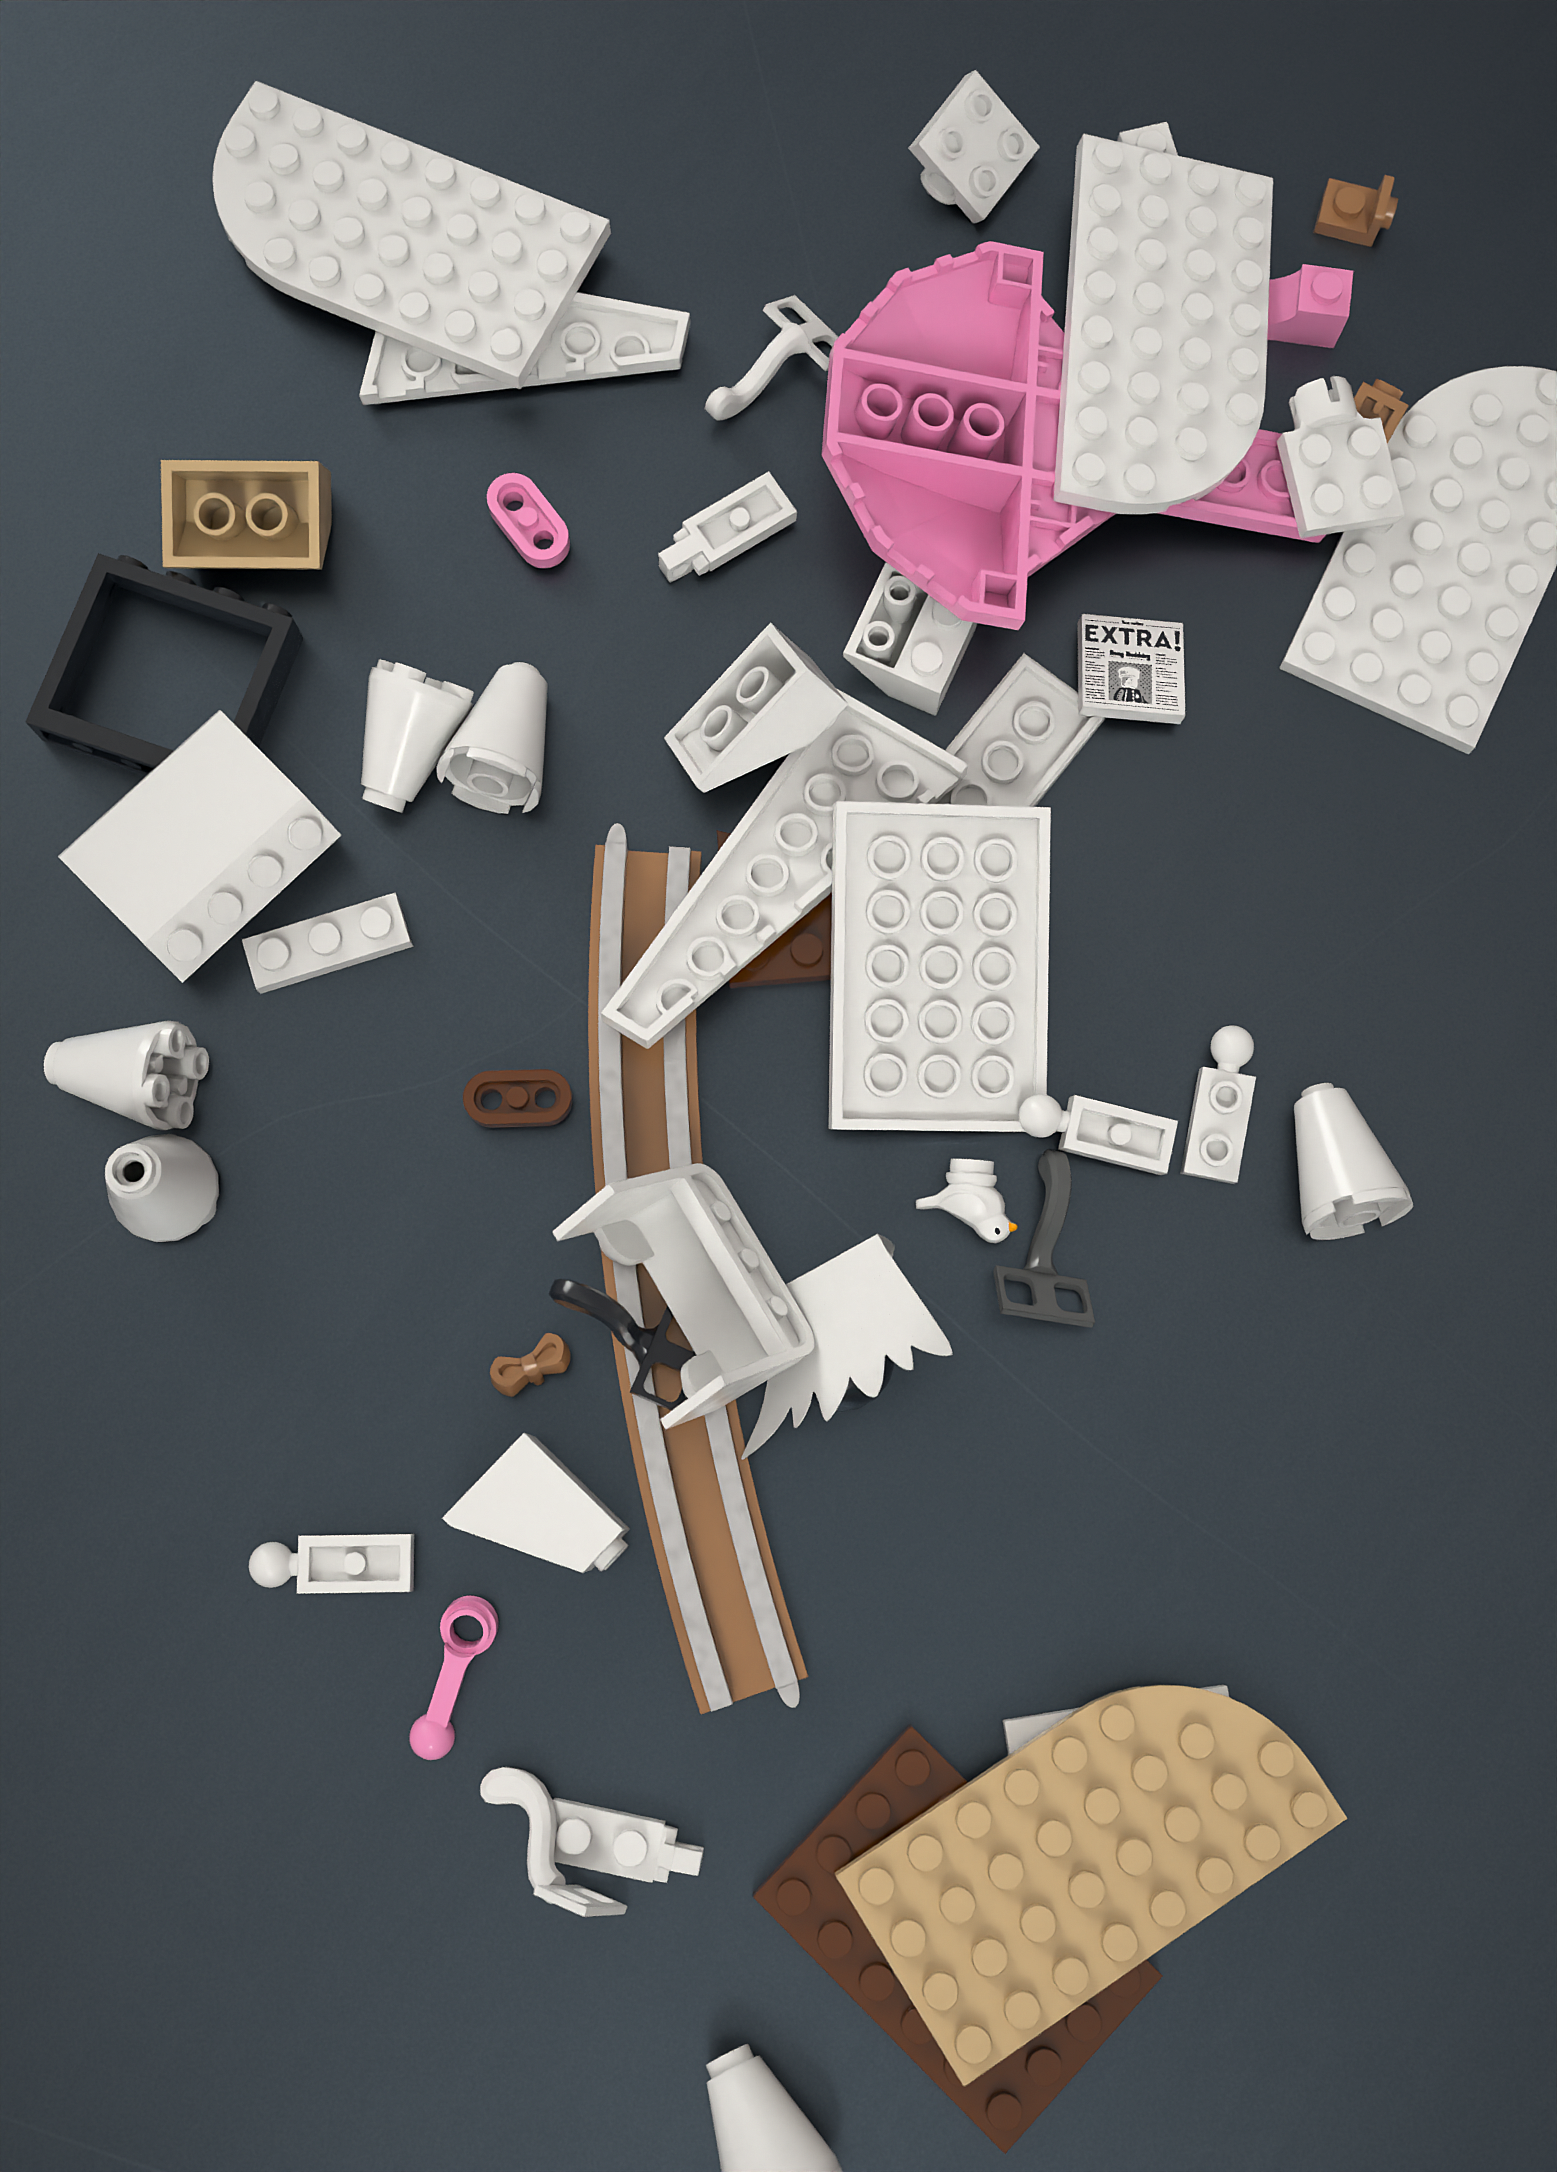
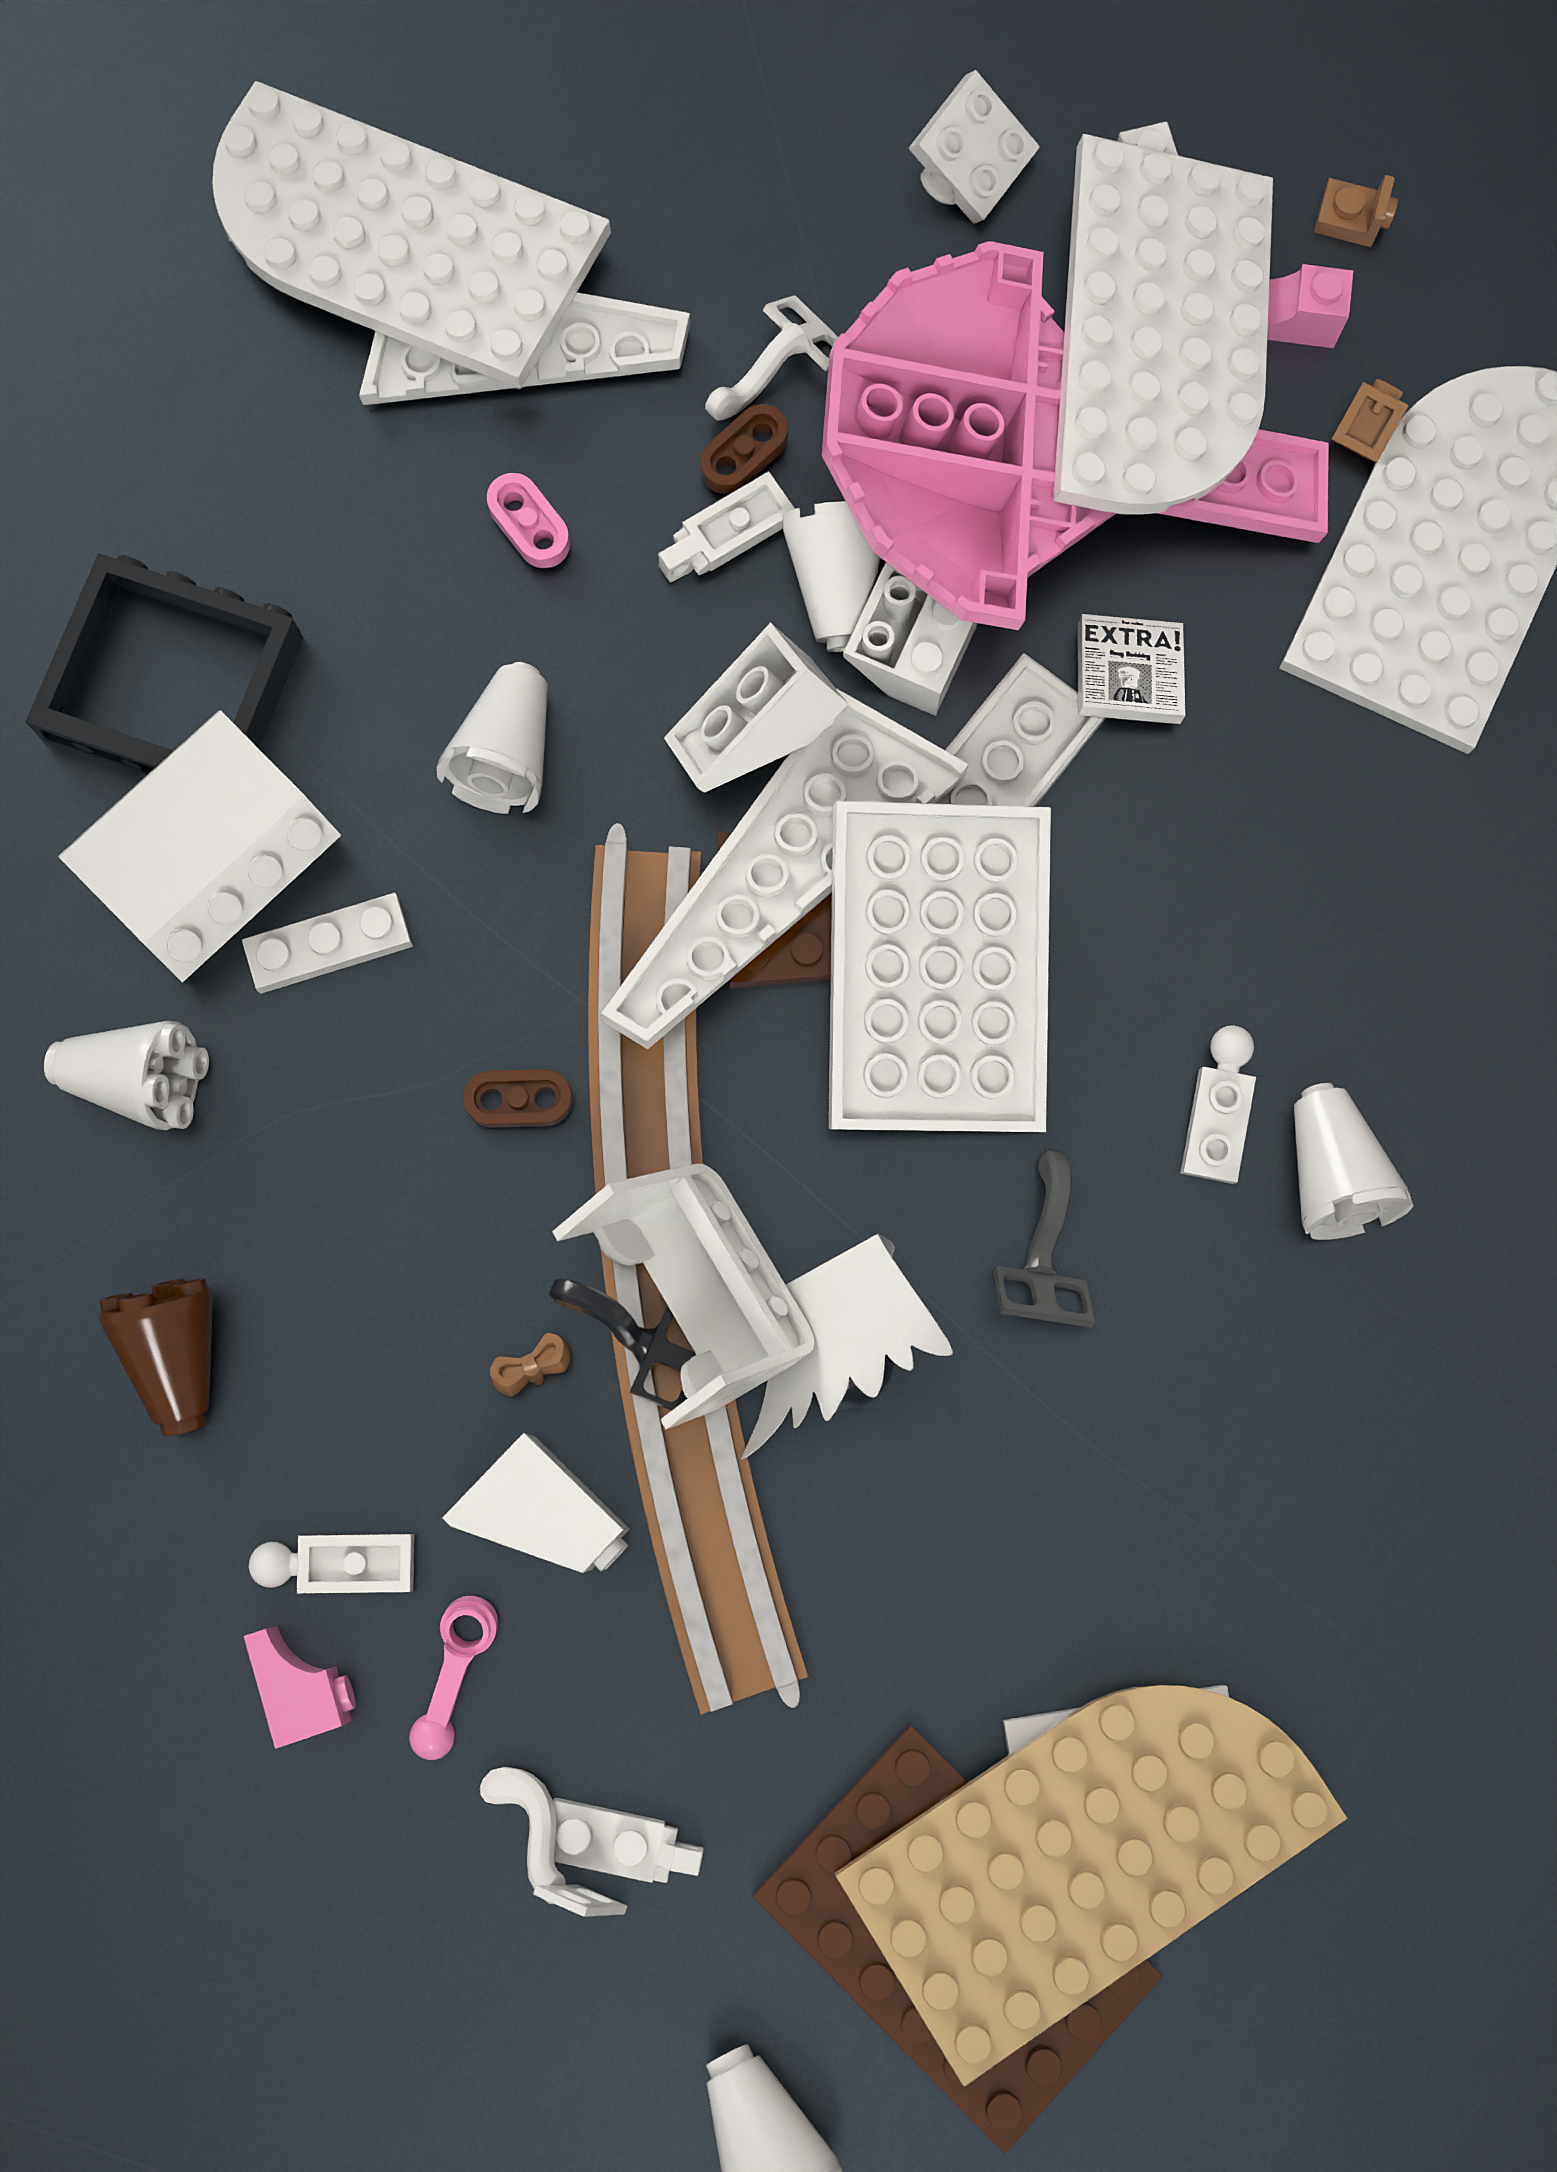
(162, 1187): white cone -> none
(165, 1349): none -> reddish brown cone
(245, 514): tan slope -> none
(294, 1694): none -> bright pink arch
(407, 731): white cone -> none
(740, 449): none -> reddish brown plate
(832, 569): none -> white cone
(973, 1199): white animal -> none
(1103, 1131): white plate -> none
(1337, 463): white plate -> none

